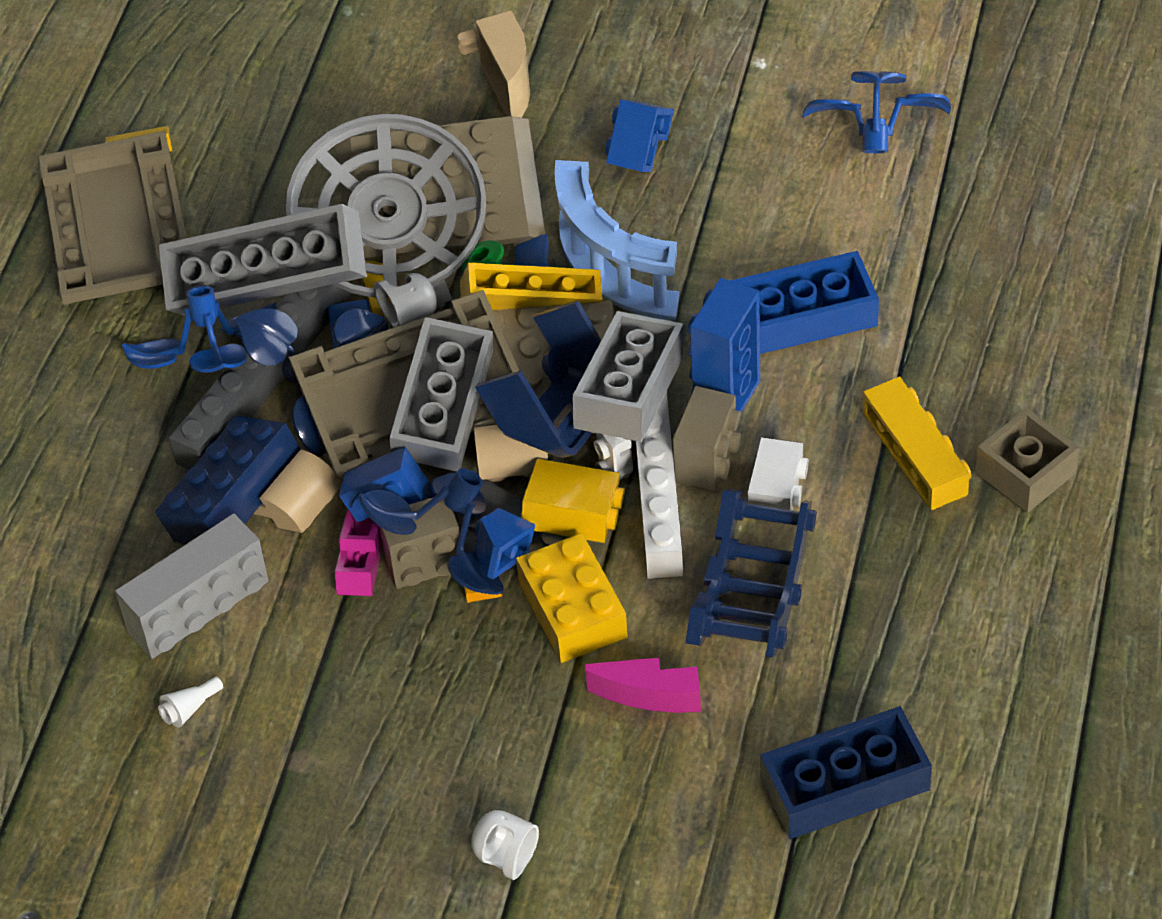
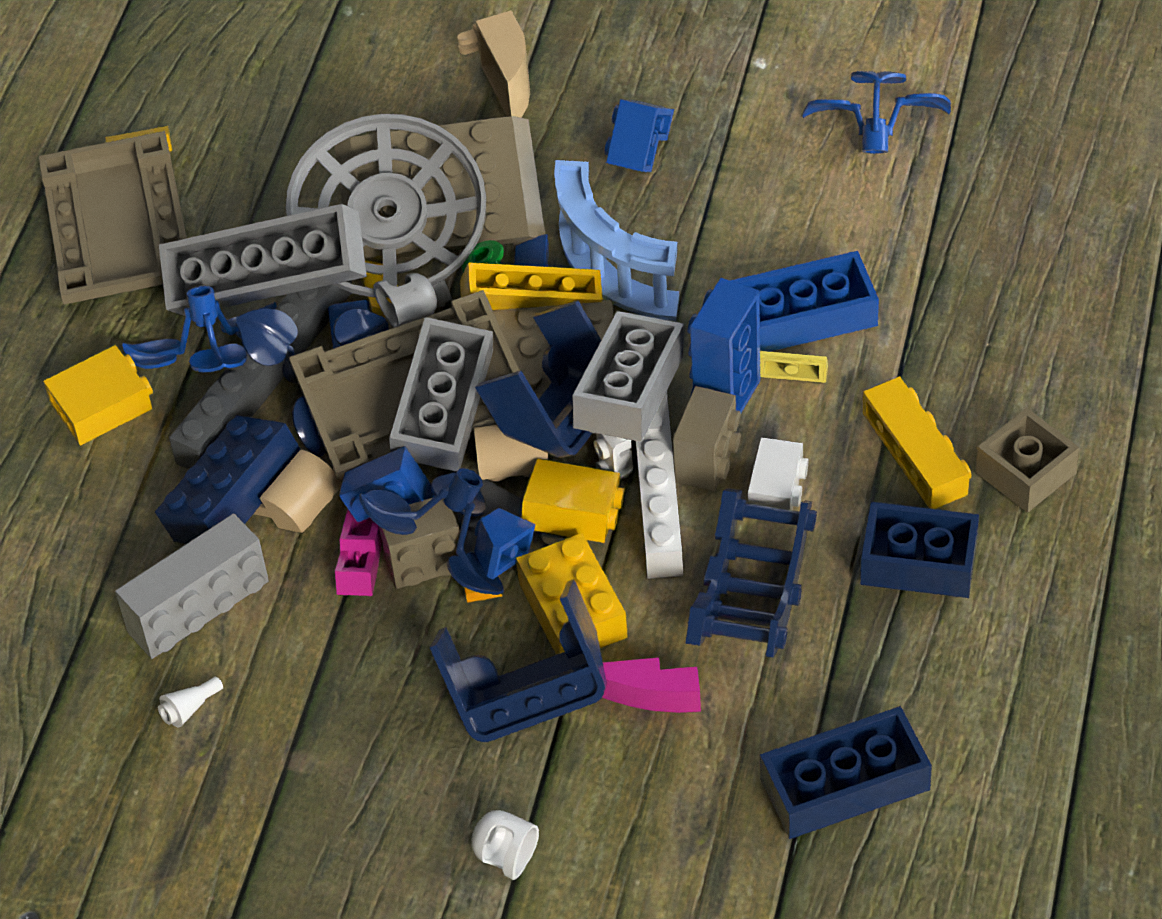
(99, 394): none -> yellow brick
(532, 694): none -> dark blue windscreen
(793, 366): none -> light yellow slope
(919, 549): none -> dark blue brick

